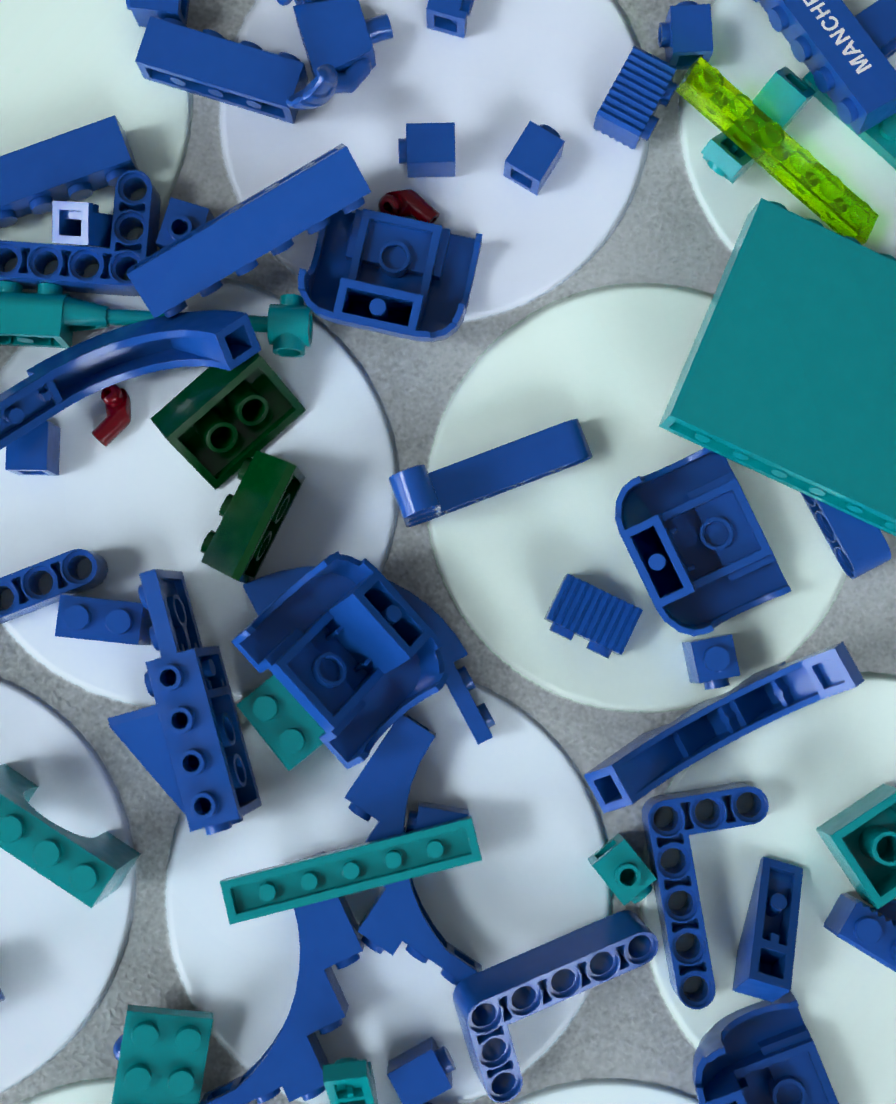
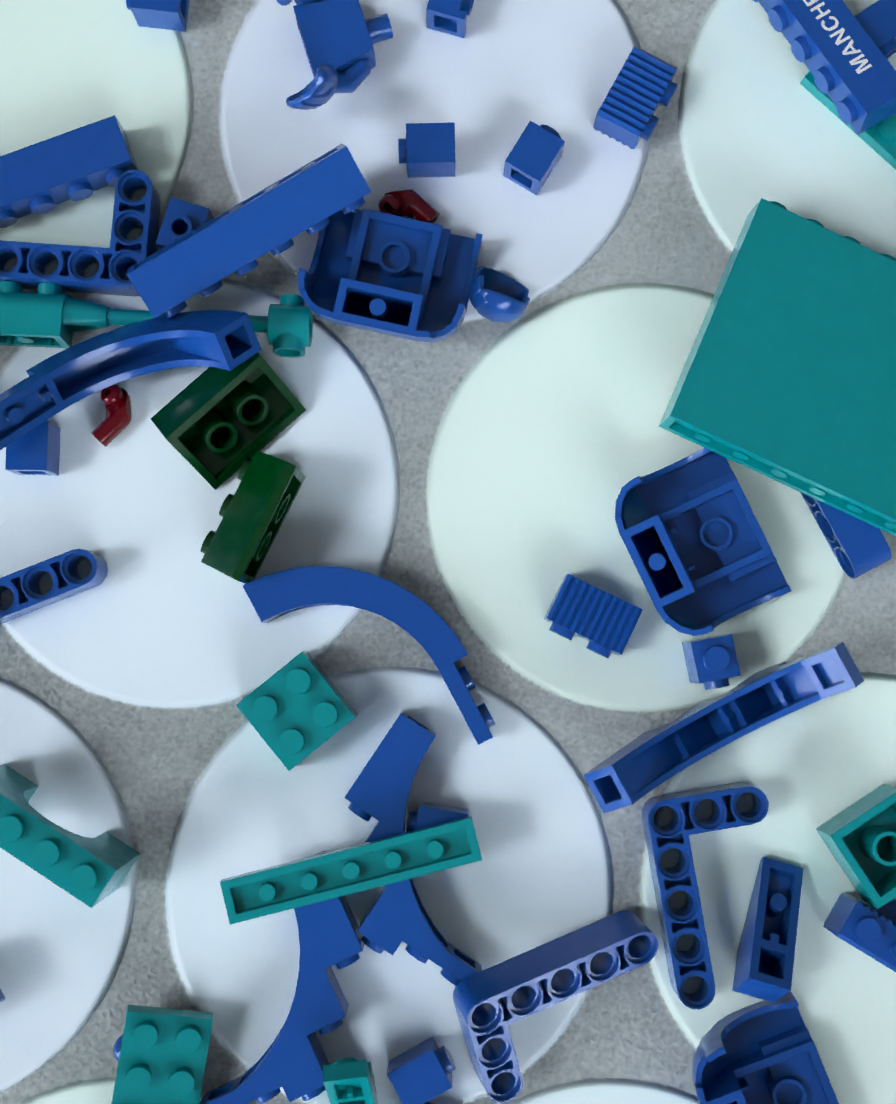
(80, 224): blue brick -> none
(103, 620): blue brick -> none
(193, 732): blue wedge -> none
(220, 68): blue brick -> none
(346, 652): blue piece -> none
(434, 494): blue beam -> none
(497, 295): none -> blue hair
(623, 870): teal brick -> none
(686, 34): blue brick -> none
(776, 151): clear neon green plate -> none
(781, 101): teal arch -> none

